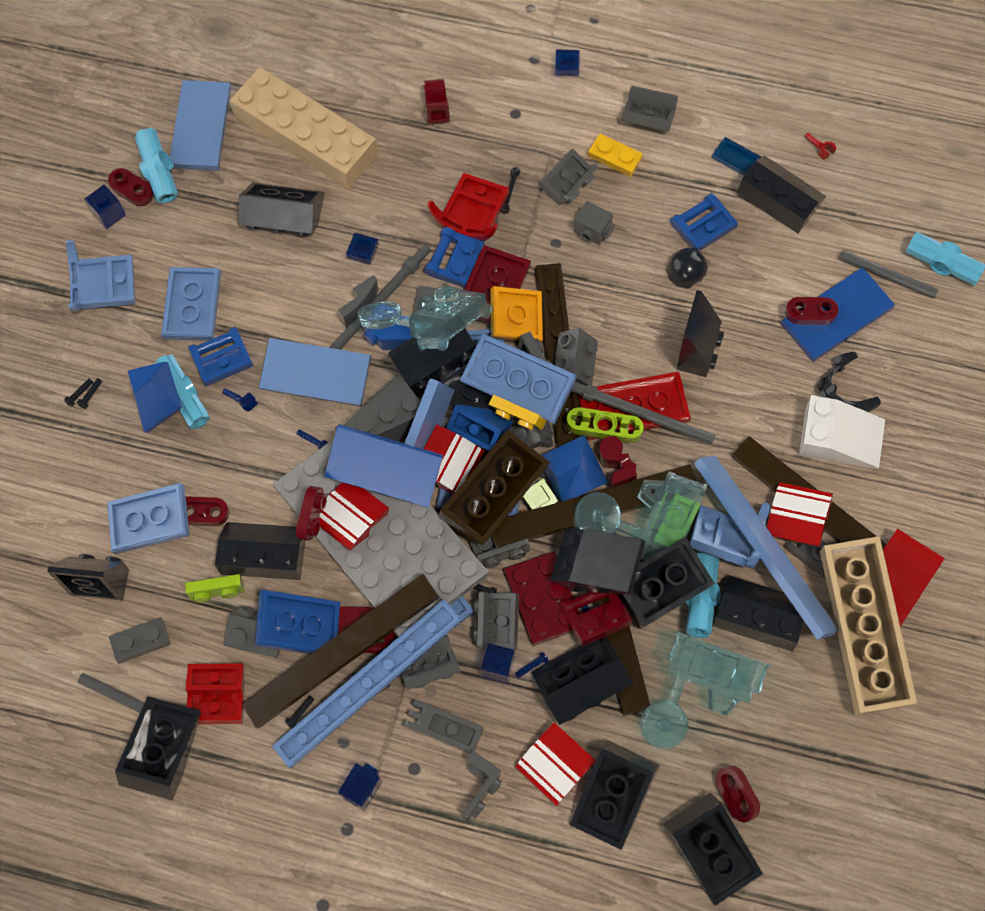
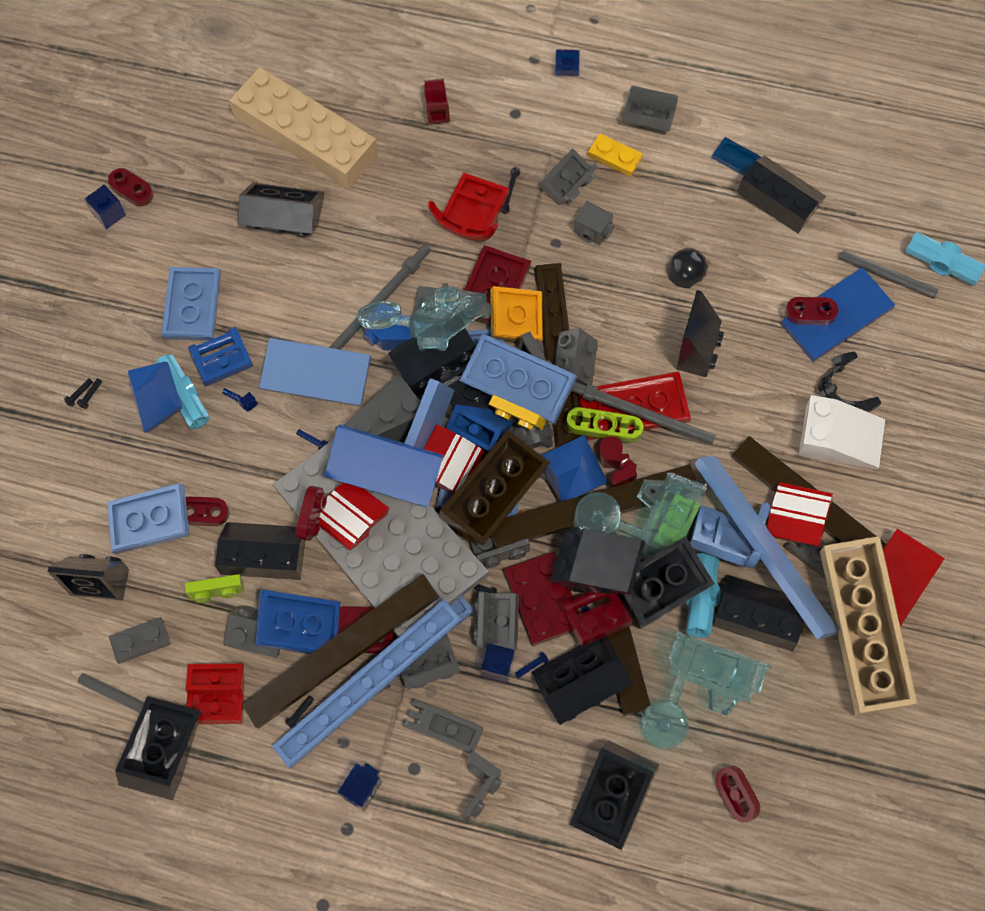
(100, 280): medium blue piece -> none
(156, 165): medium azure piece -> none
(200, 125): medium blue tile -> none
(362, 248): clear blue plate -> none
(364, 294): dark grey slope -> none
(461, 262): blue plate -> none
(539, 496): plate -> none
(555, 764): slope -> none
(709, 227): blue plate -> none
(713, 848): black slope -> none
(823, 154): red hand -> none

